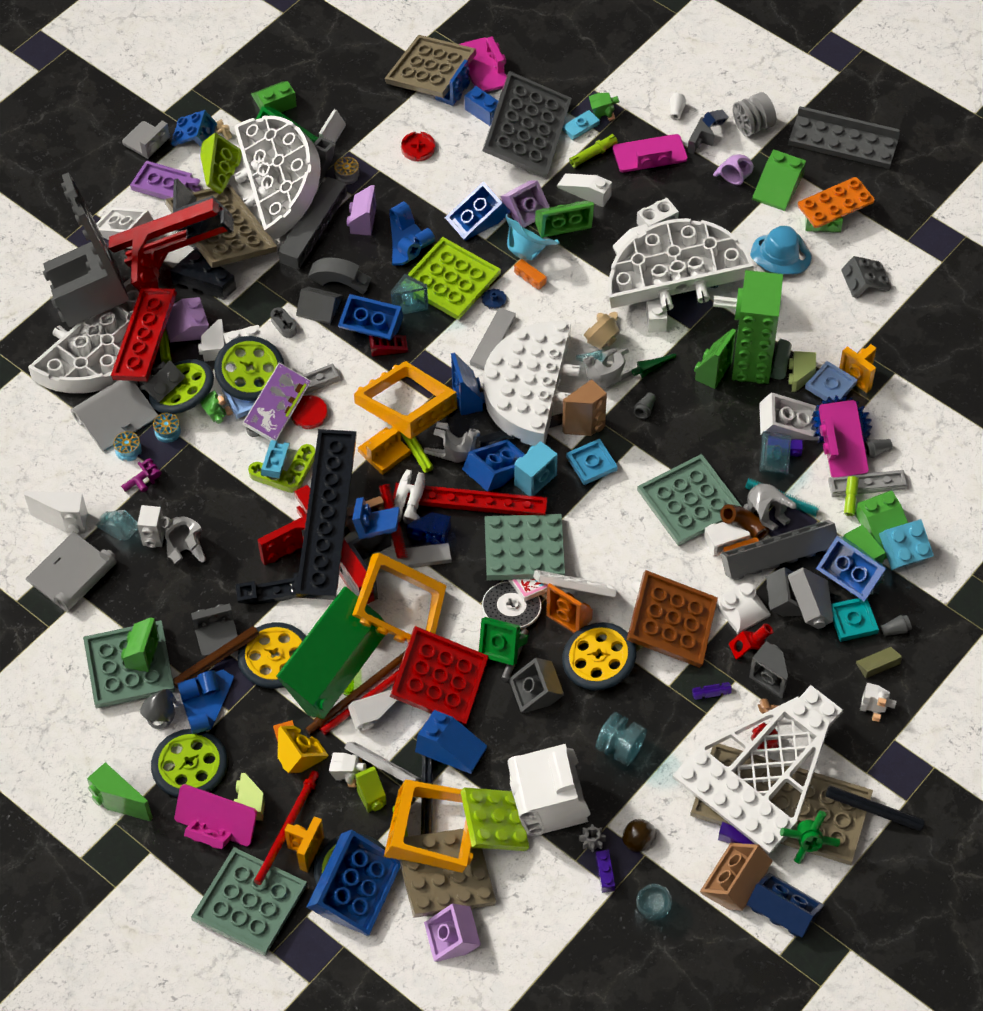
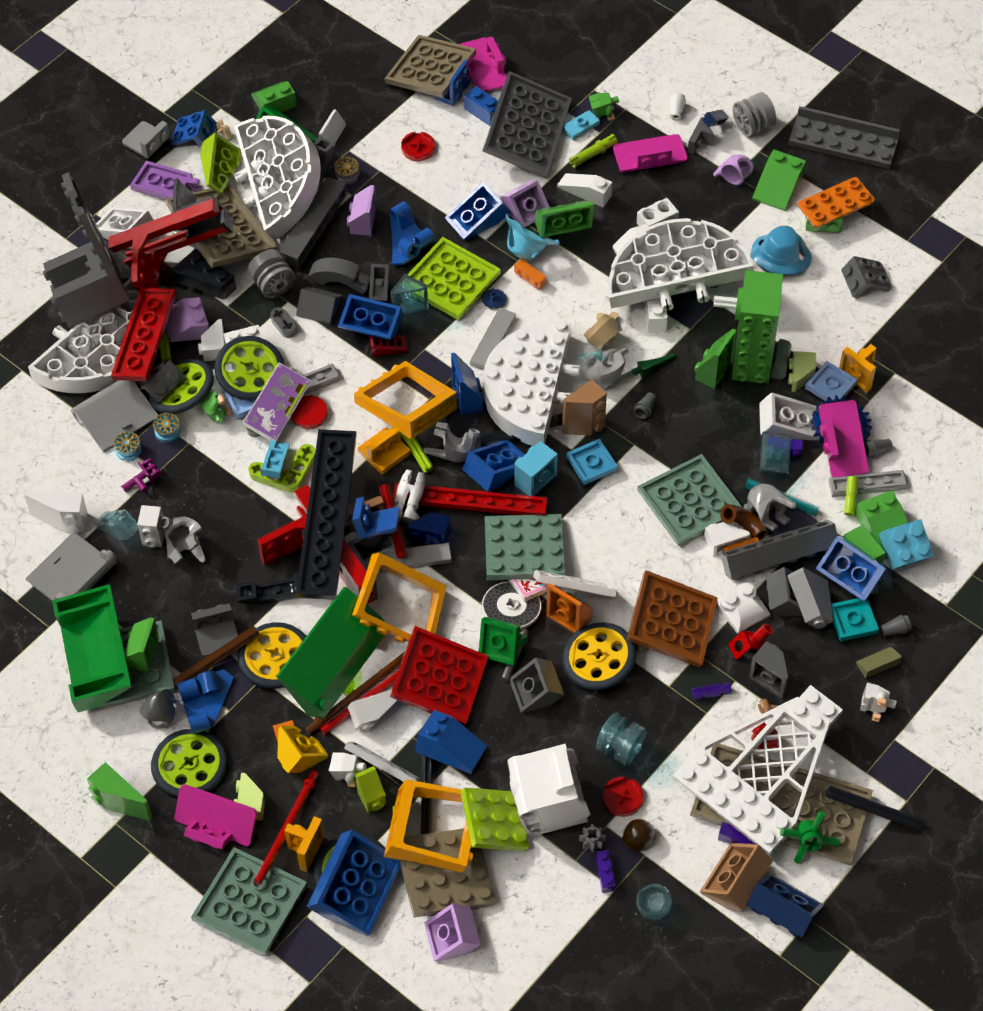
(92, 647): none -> green slope
(271, 273): none -> light grey wheel
(379, 282): none -> dark grey slope
(622, 796): none -> red tile

